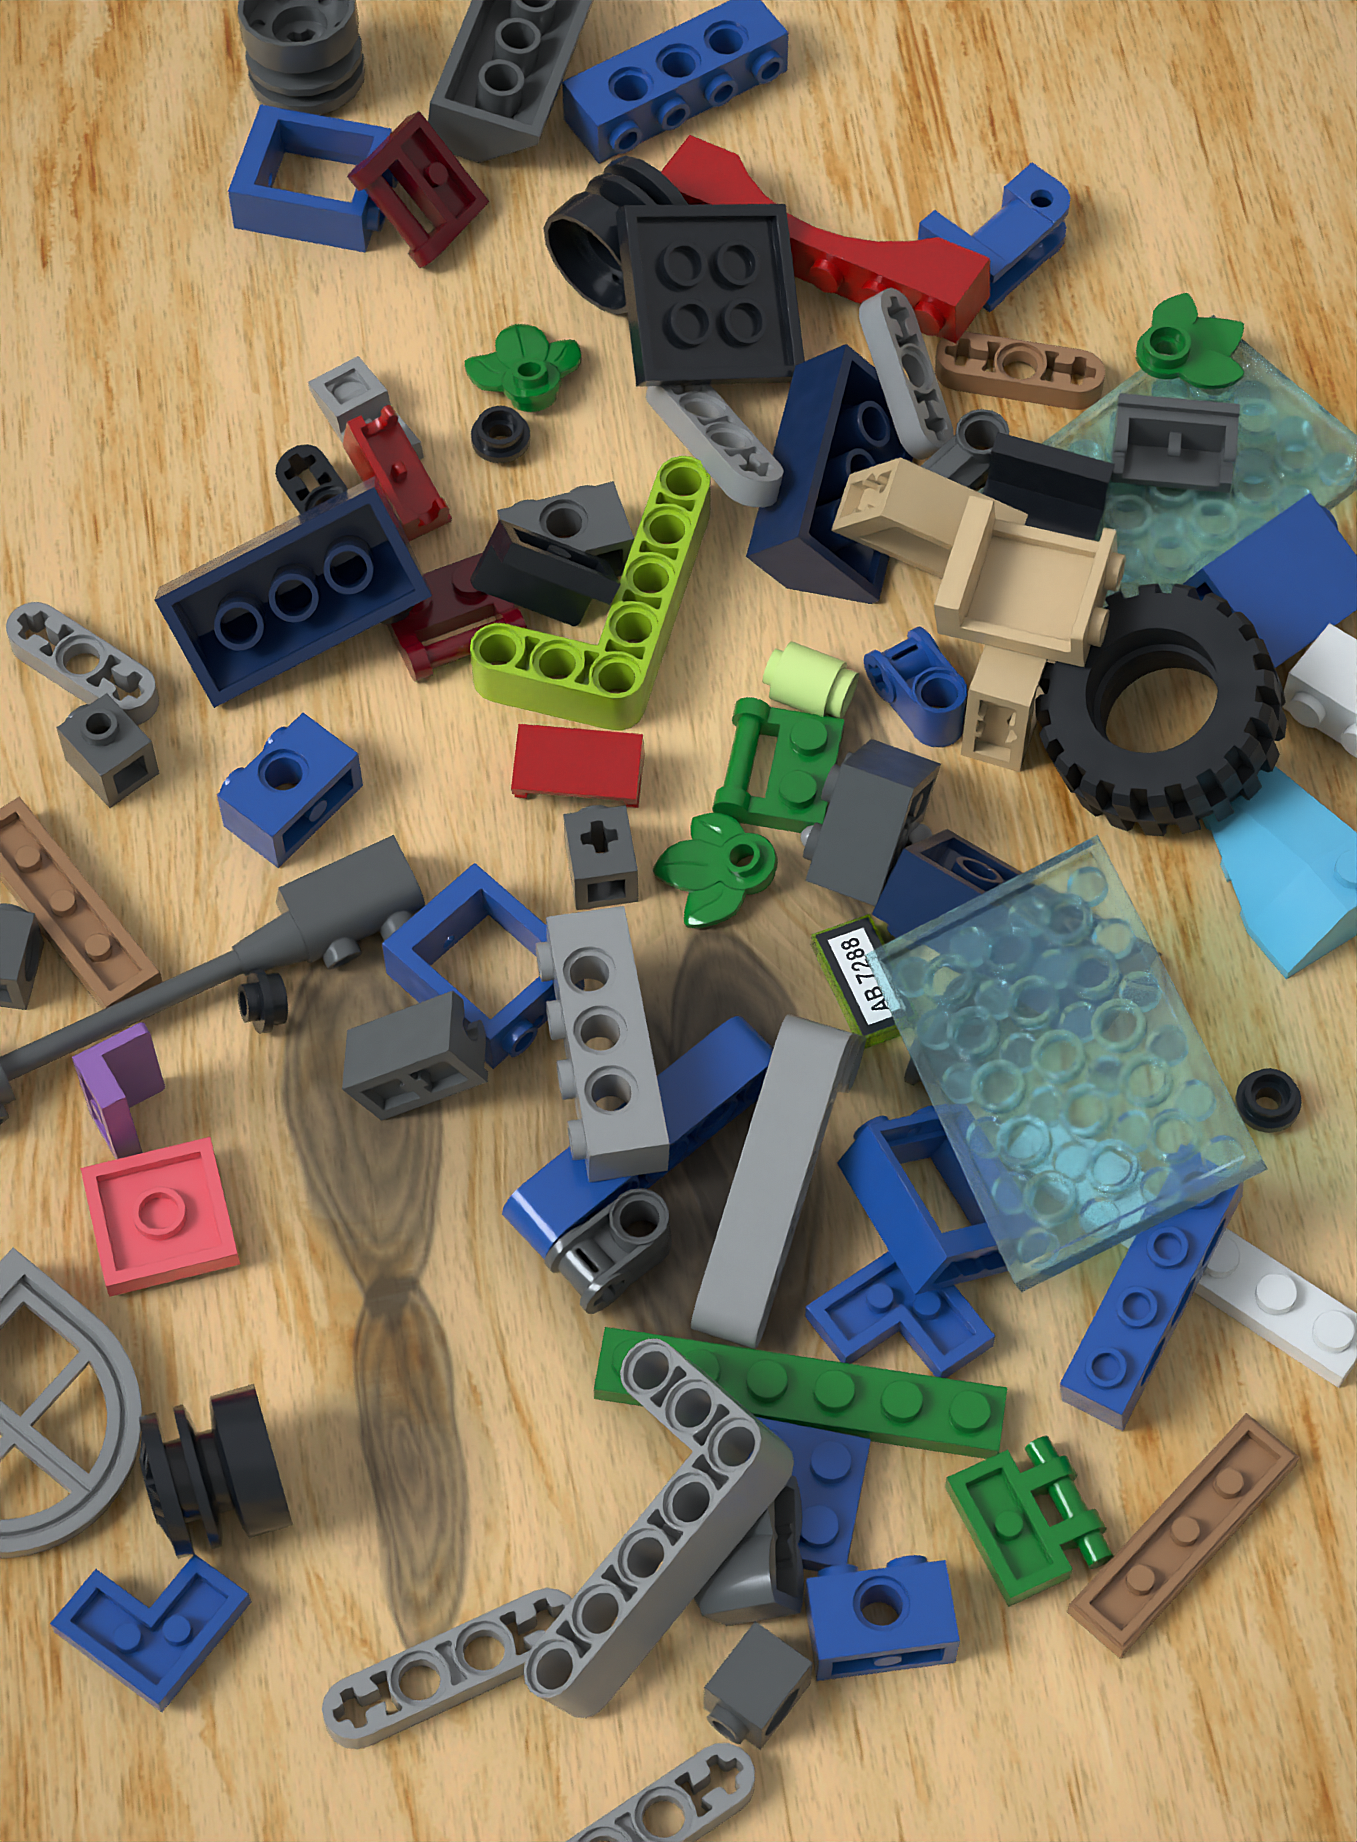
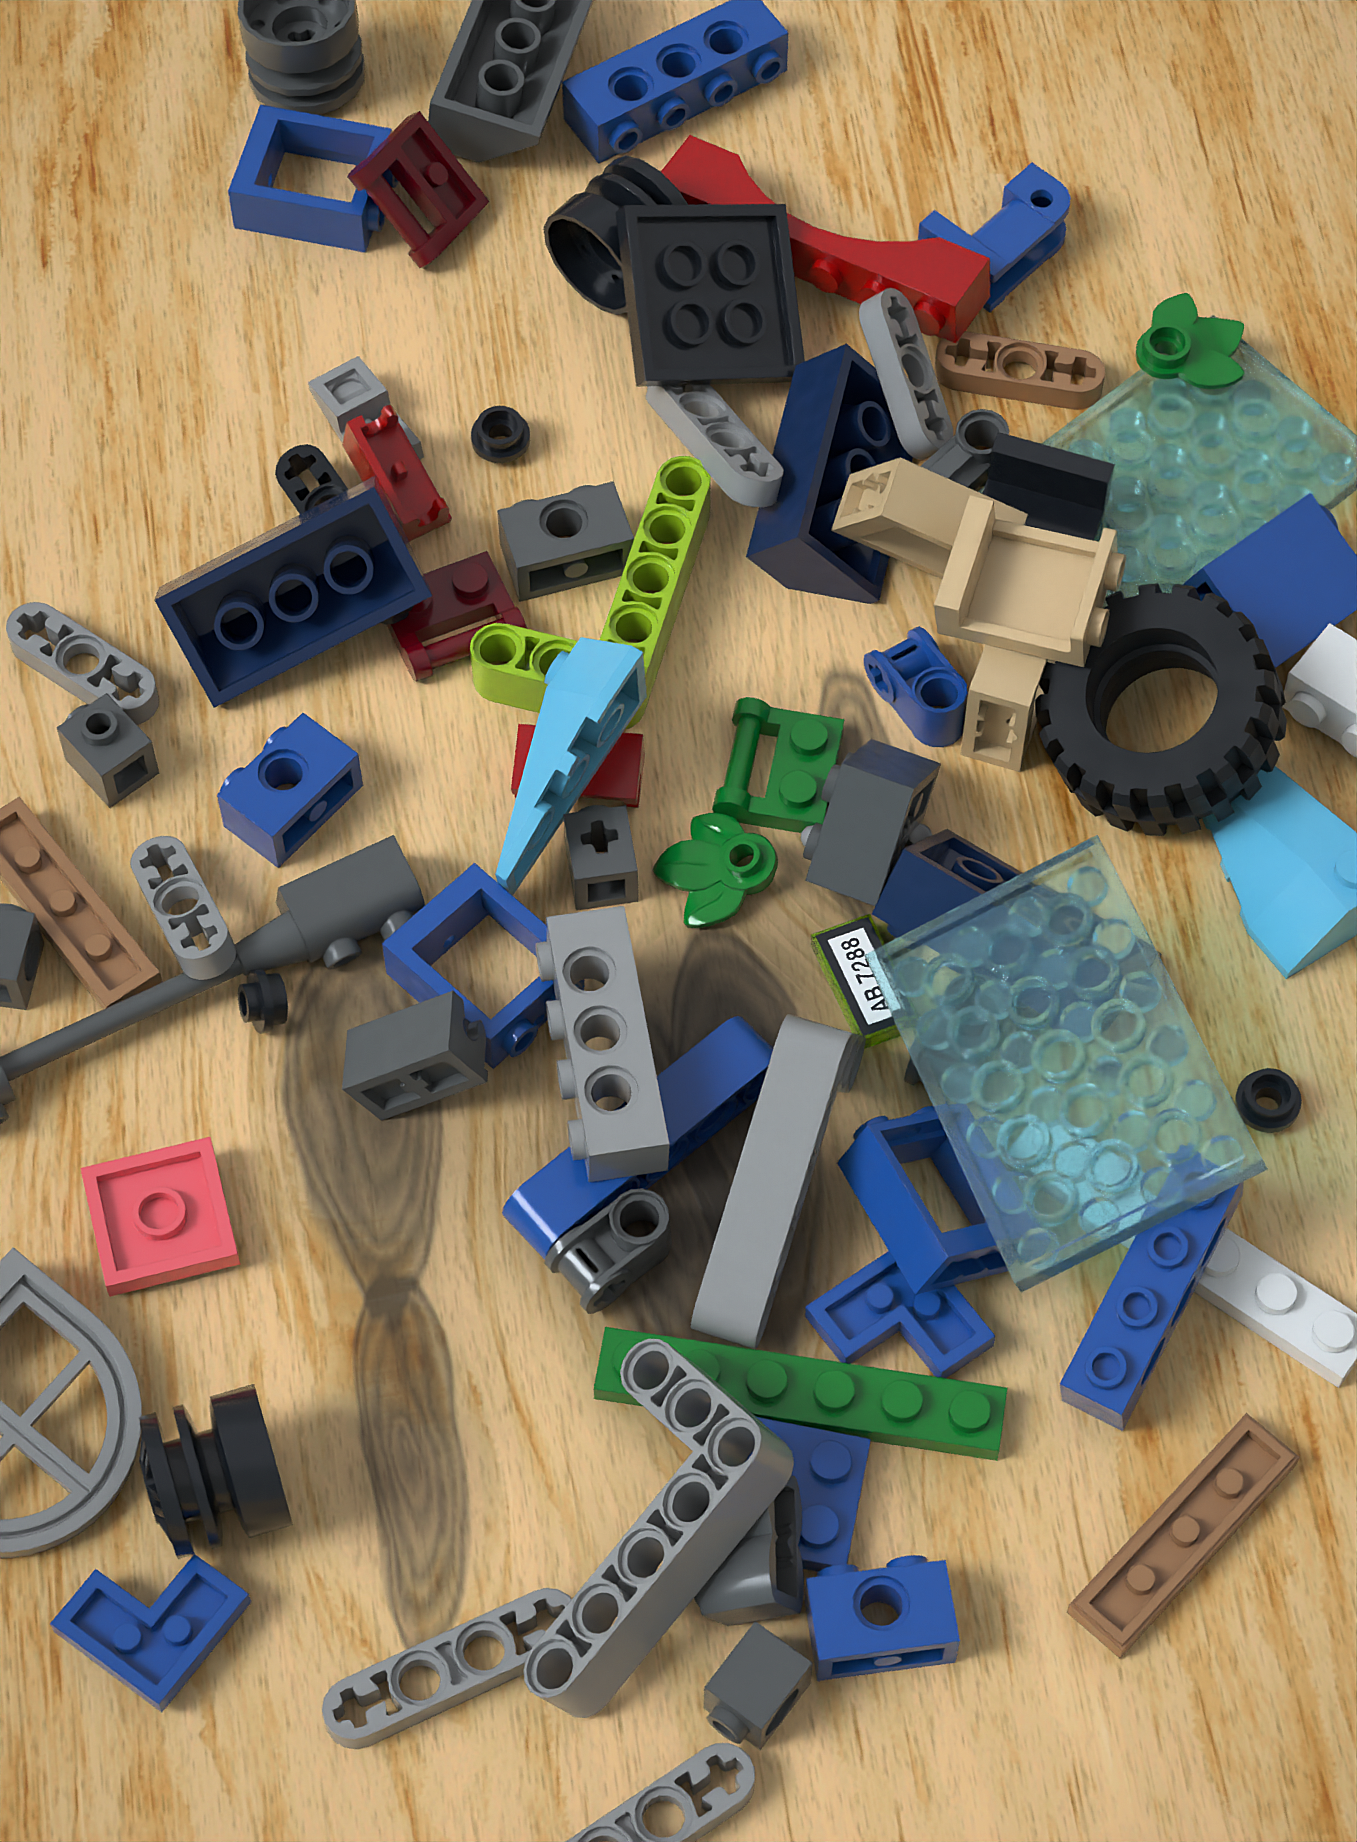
(115, 1079): medium lavender panel -> none
(181, 928): none -> light grey beam
(525, 367): green plate -> none
(542, 574): black panel -> none
(580, 720): none -> medium azure wedge
(810, 681): yellowish green brick -> none
(1012, 1531): green plate -> none
(1175, 442): dark grey hinge -> none

